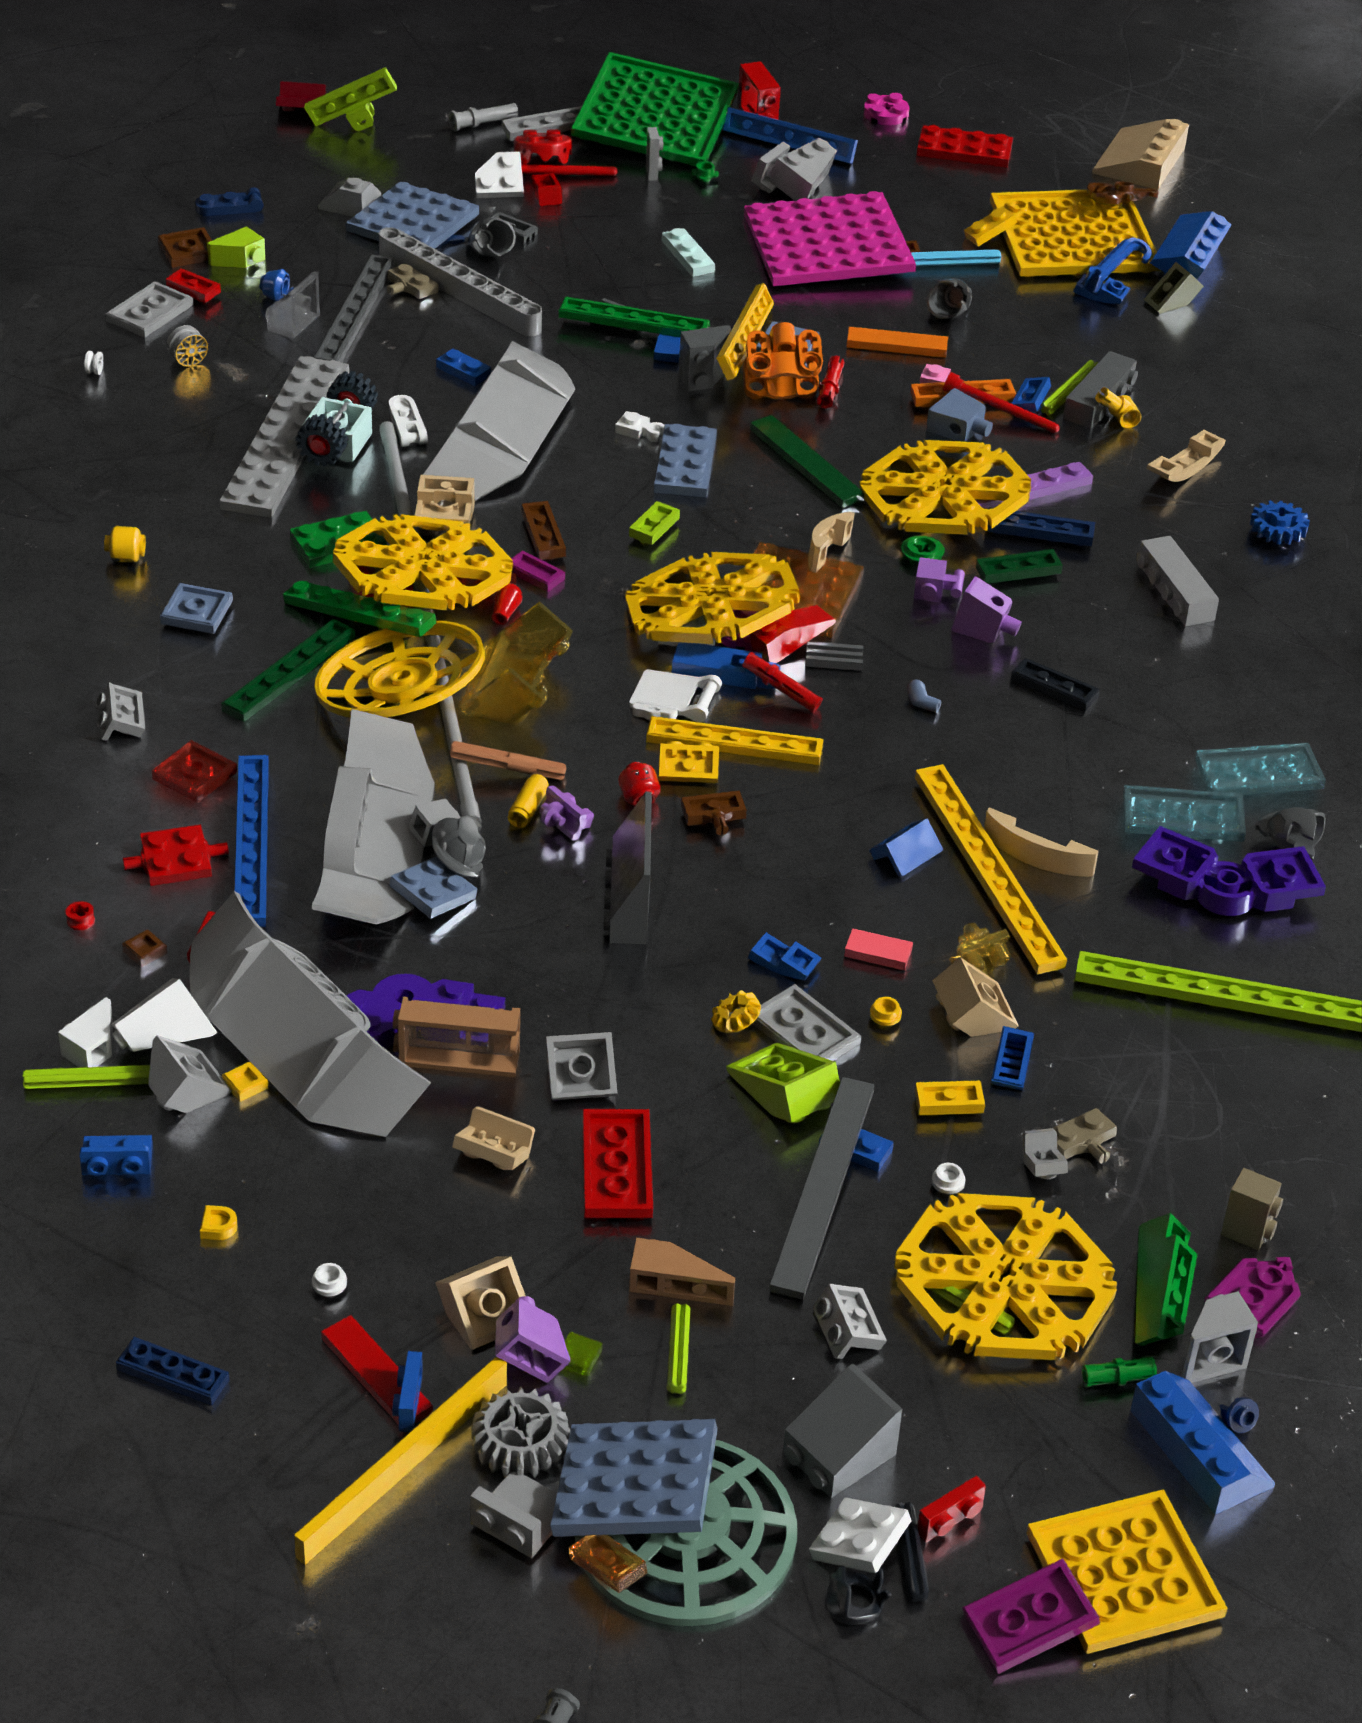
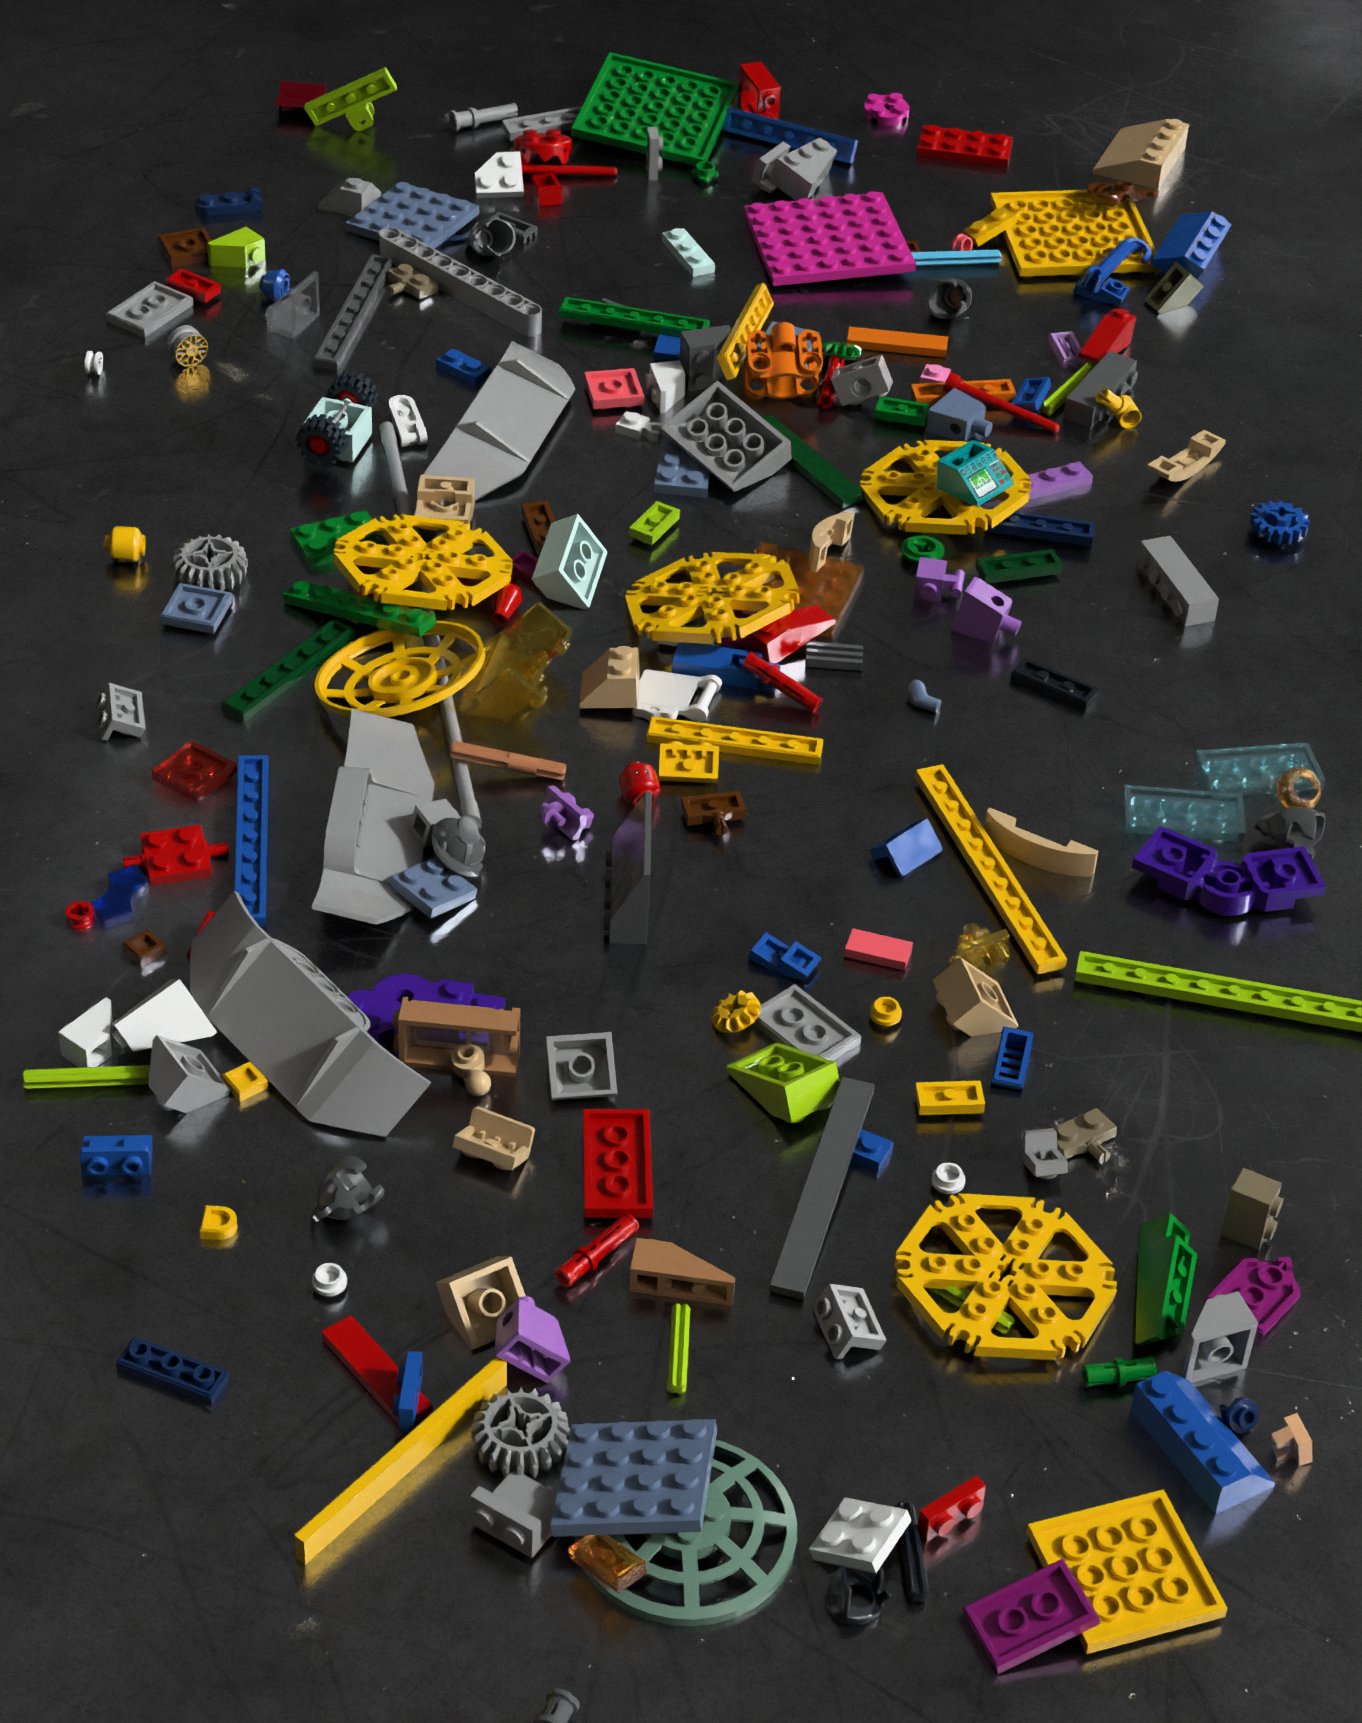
(124, 889): none -> clear blue tile
(210, 563): none -> light grey gear
(273, 453): light grey plate -> none
(345, 1191): none -> dark grey helmet
(469, 1063): none -> tan plate
(528, 801): yellow piece -> none
(570, 563): none -> light aqua slope
(582, 1353): clear neon green tile -> none
(586, 1258): none -> red pin
(612, 680): none -> tan slope
(614, 388): none -> coral plate
(666, 384): none -> white slope
(728, 438): none -> light grey slope
(844, 350): none -> green gear
(844, 1432): dark grey slope -> none
(871, 370): none -> light grey brick
(902, 411): none -> green plate
(961, 243): none -> coral plate
(972, 473): none -> teal slope
(1063, 351): none -> lavender tile
(1111, 334): none -> red slope
(1286, 792): none -> clear orange piece
(1292, 1441): none -> light nougat tile

